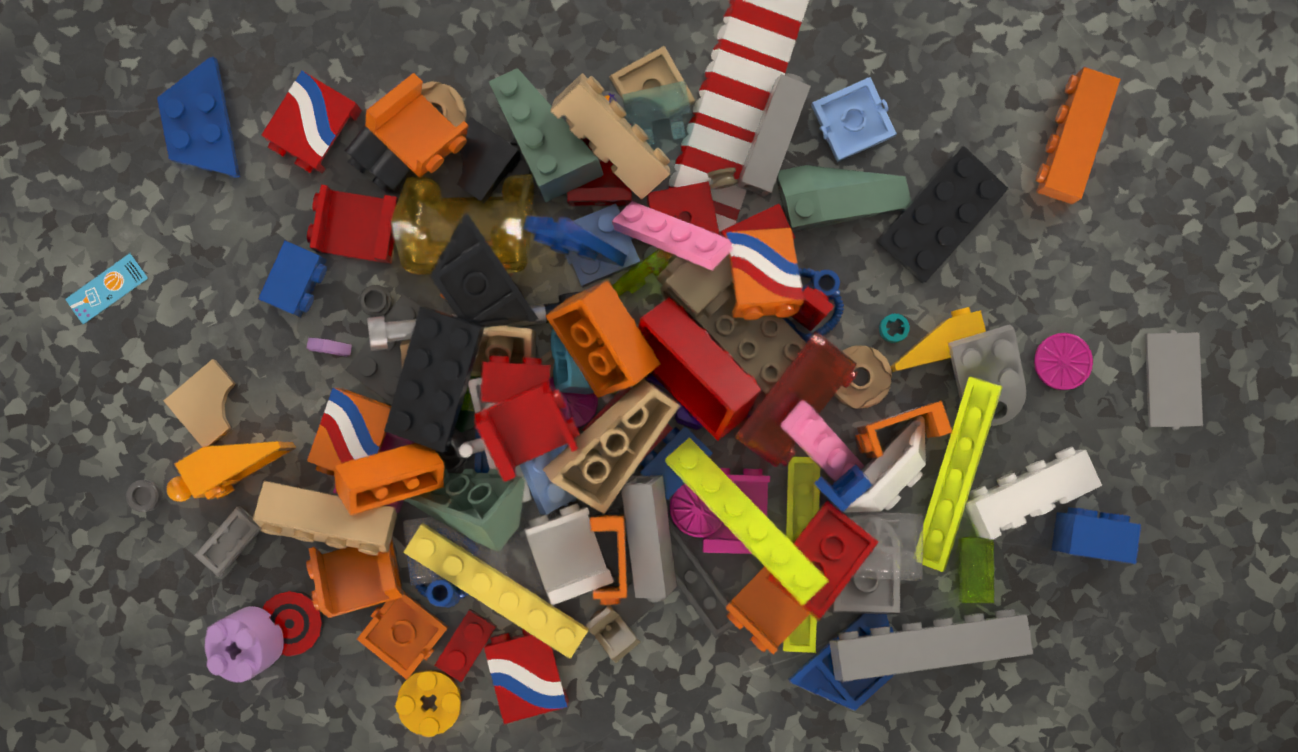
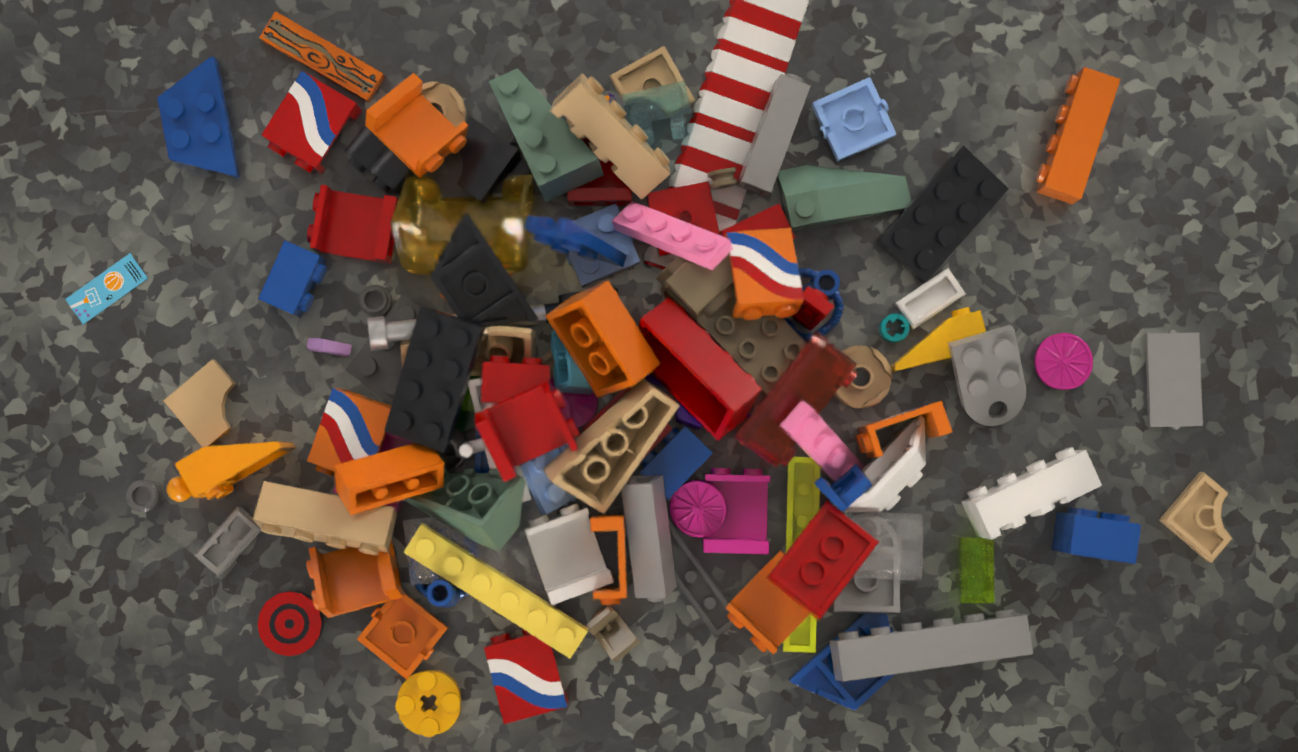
(243, 644): lavender brick -> none
(322, 57): none -> orange tile
(465, 645): red plate -> none
(634, 278): clear neon green plate -> none
(746, 521): neon yellow plate -> none
(930, 298): none -> white tile
(958, 471): neon yellow plate -> none
(1197, 517): none -> tan tile

